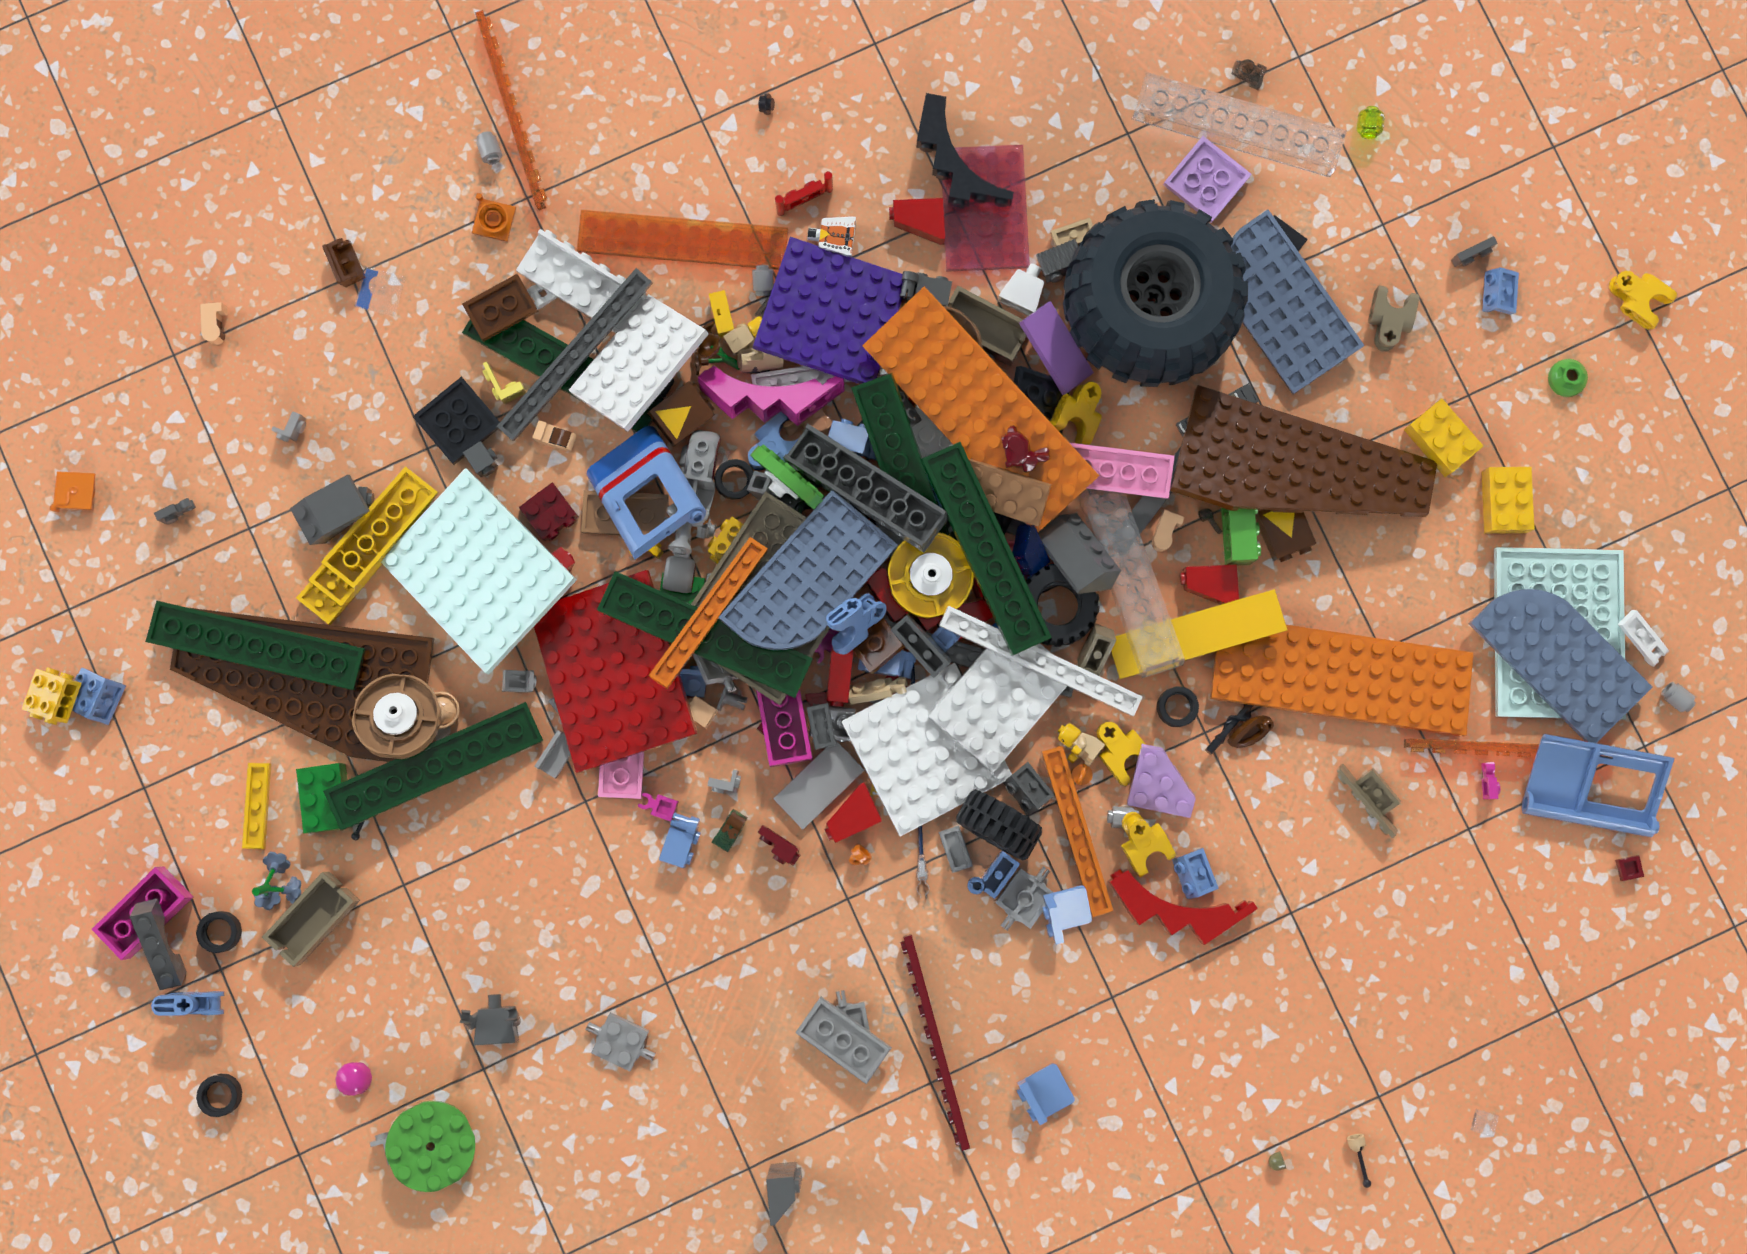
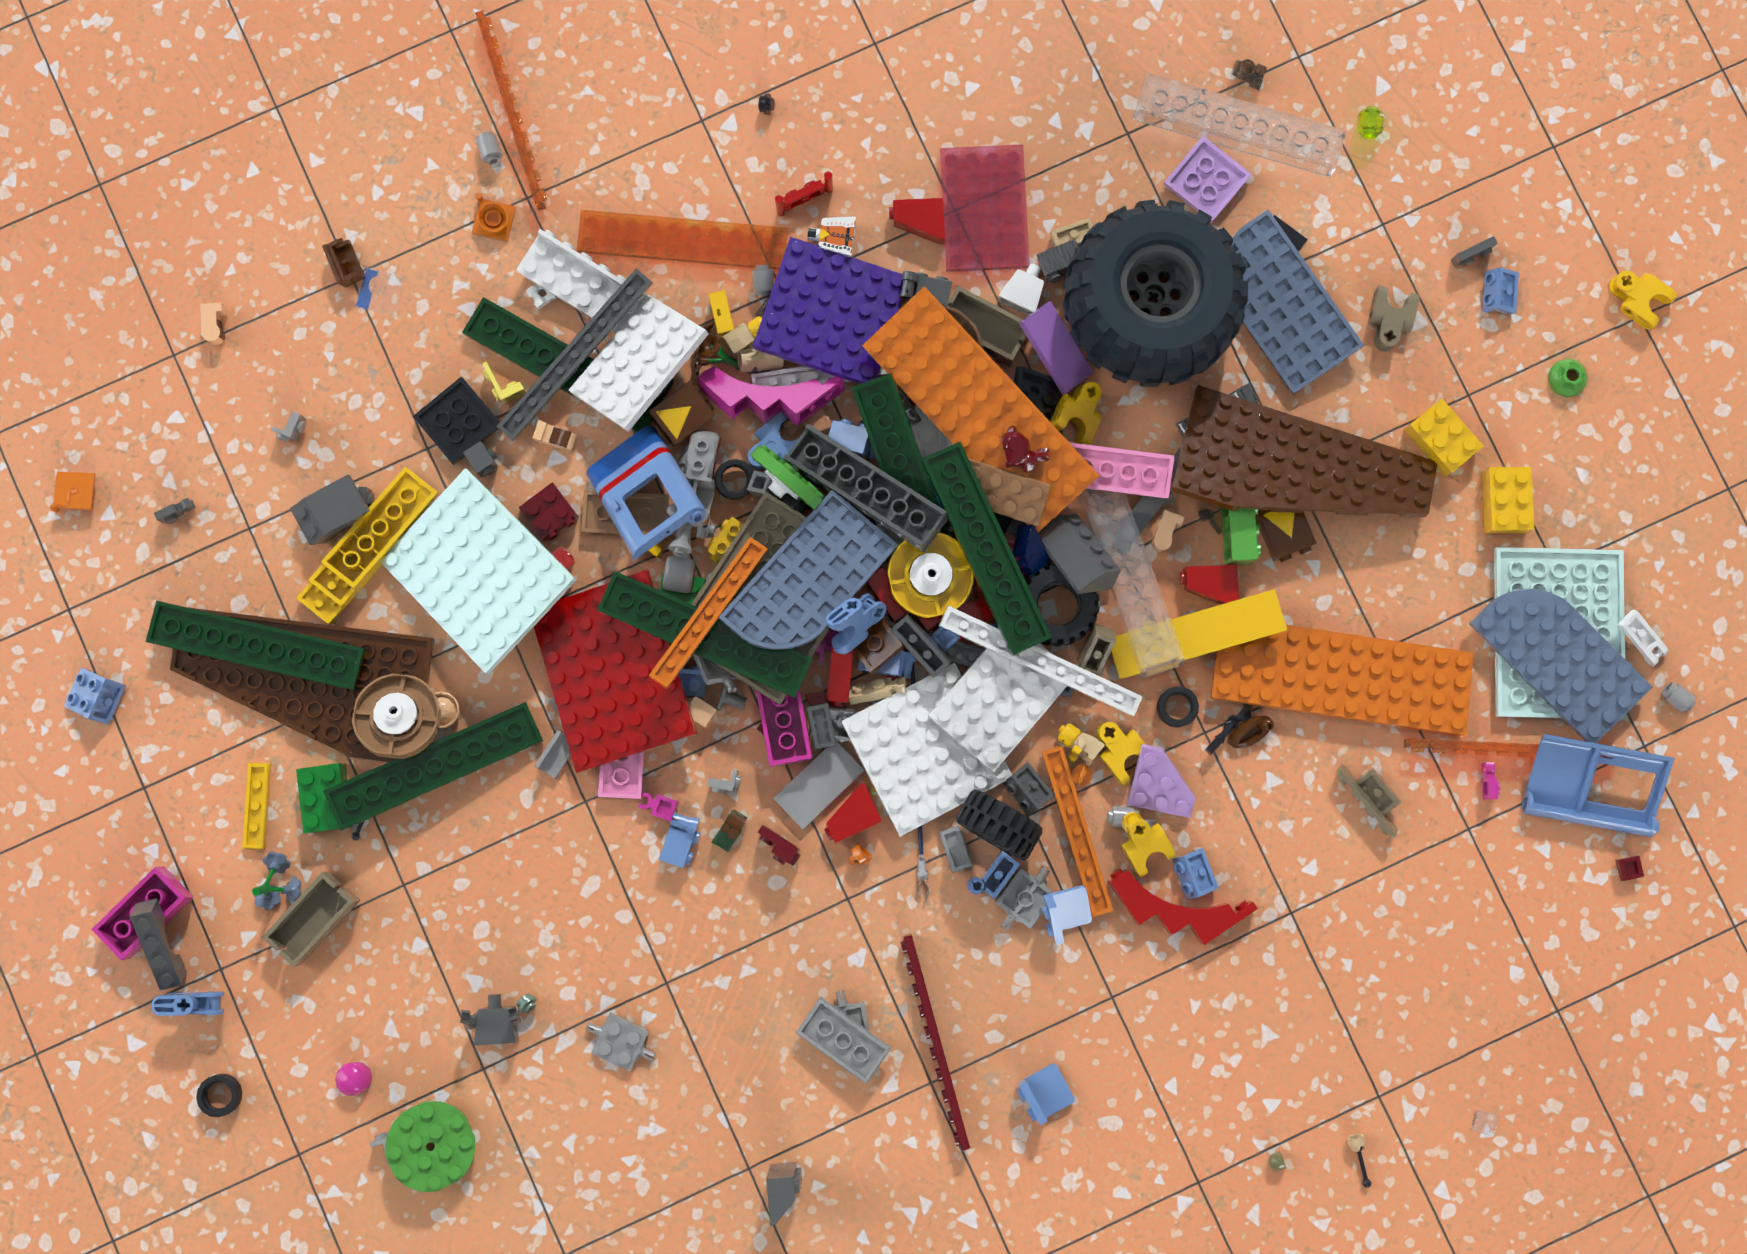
(51, 696): yellow brick -> none
(202, 936): black tyre -> none
(500, 307): reddish brown plate -> none
(518, 681): light grey bracket -> none
(526, 1003): none -> sand green plate
(947, 163): black arch -> none

